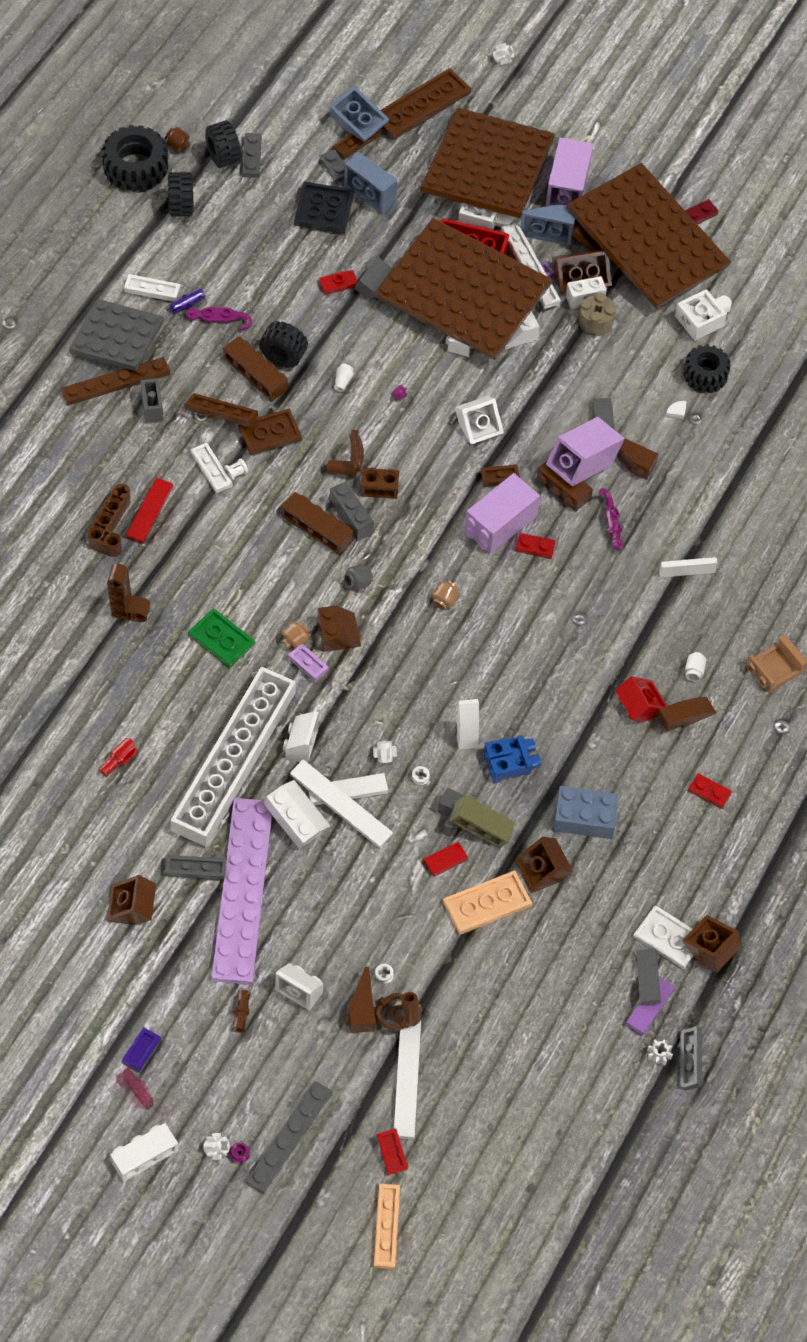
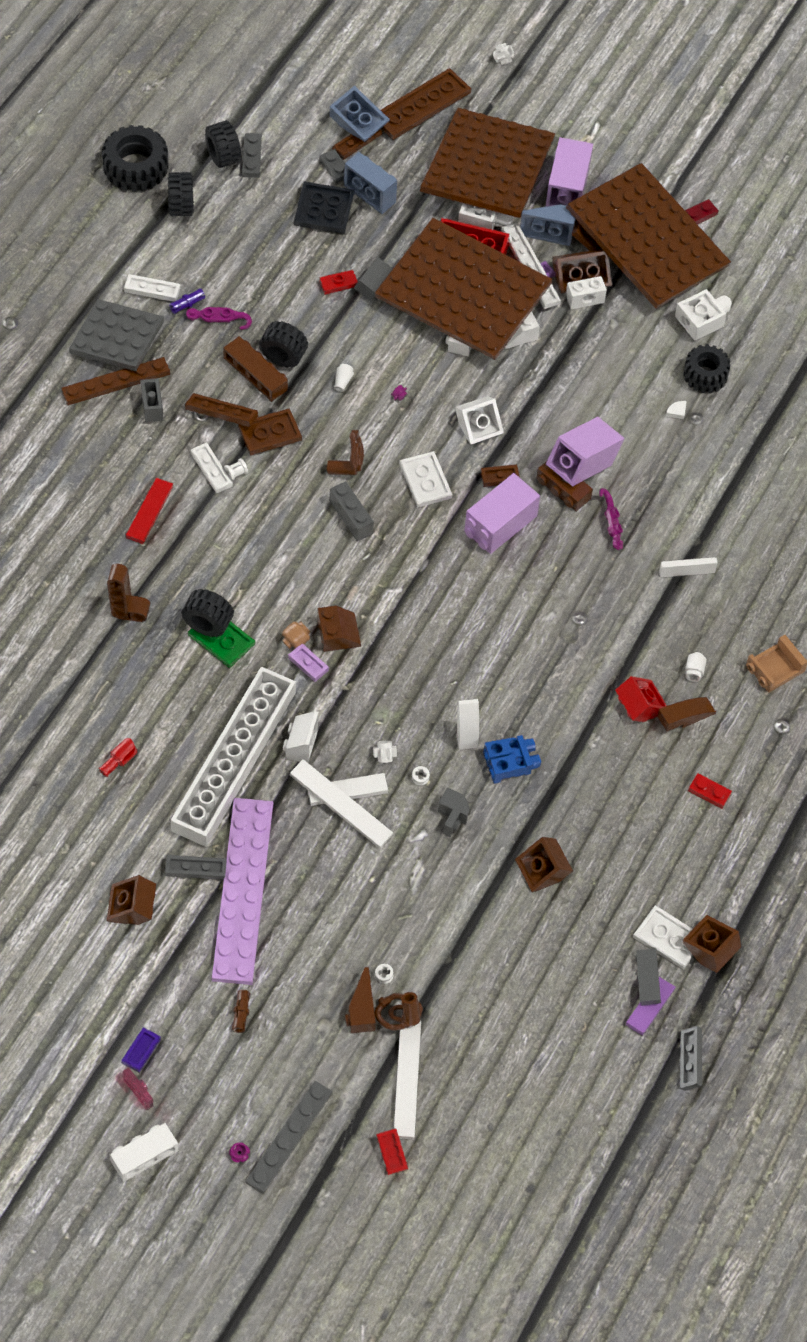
(104, 532): reddish brown beam -> none
(177, 139): reddish brown head -> none
(207, 613): none -> black tyre
(216, 1146): white gear -> none
(296, 813): white slope -> none
(298, 985): white slope -> none
(317, 523): reddish brown brick -> none
(358, 577): dark grey head -> none
(379, 487): reddish brown brick -> none
(387, 1226): light nougat tile -> none
(425, 479): none -> white tile
(445, 595): medium nougat head -> none
(445, 859): red tile -> none
(482, 821): olive brick -> none
(487, 902): light nougat tile -> none
(535, 546): red plate -> none
(586, 812): sand blue brick -> none
(597, 314): dark tan brick -> none
(604, 410): dark grey slope -> none
(637, 458): reddish brown slope -> none
(655, 1056): white gear -> none

